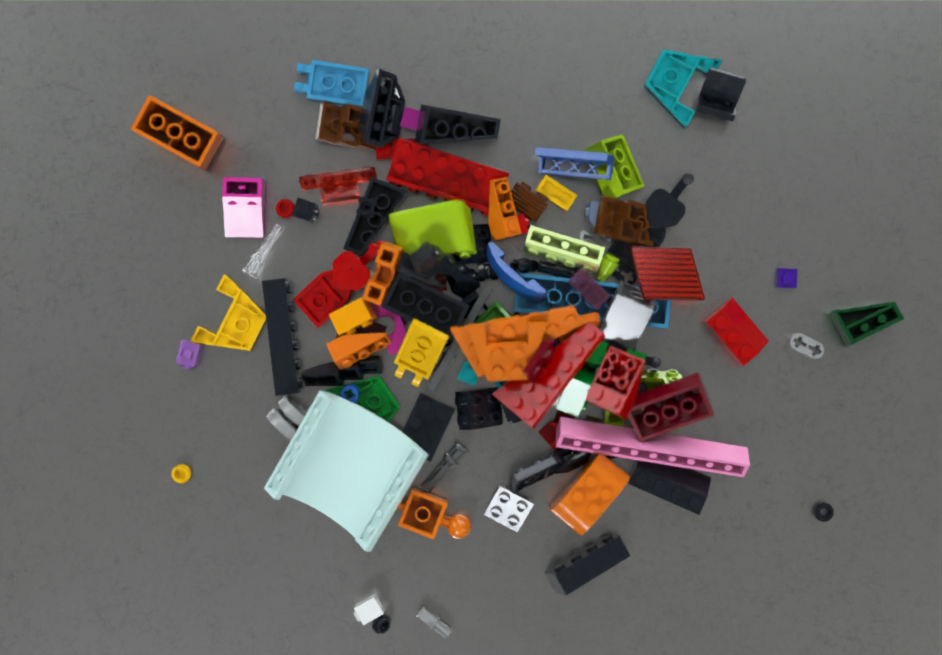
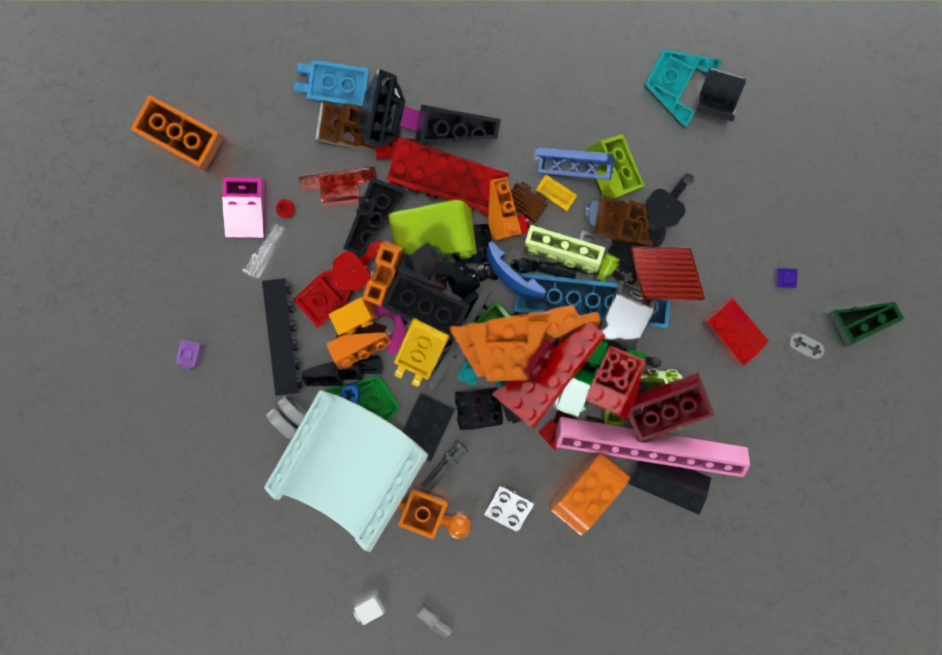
(181, 473): yellow plate -> none
(240, 324): yellow wing -> none
(305, 210): black brick -> none
(381, 624): black plate -> none
(543, 469): black plate -> none
(587, 564): black wedge -> none
(589, 289): clear pink slope -> none
(829, 512): black plate -> none

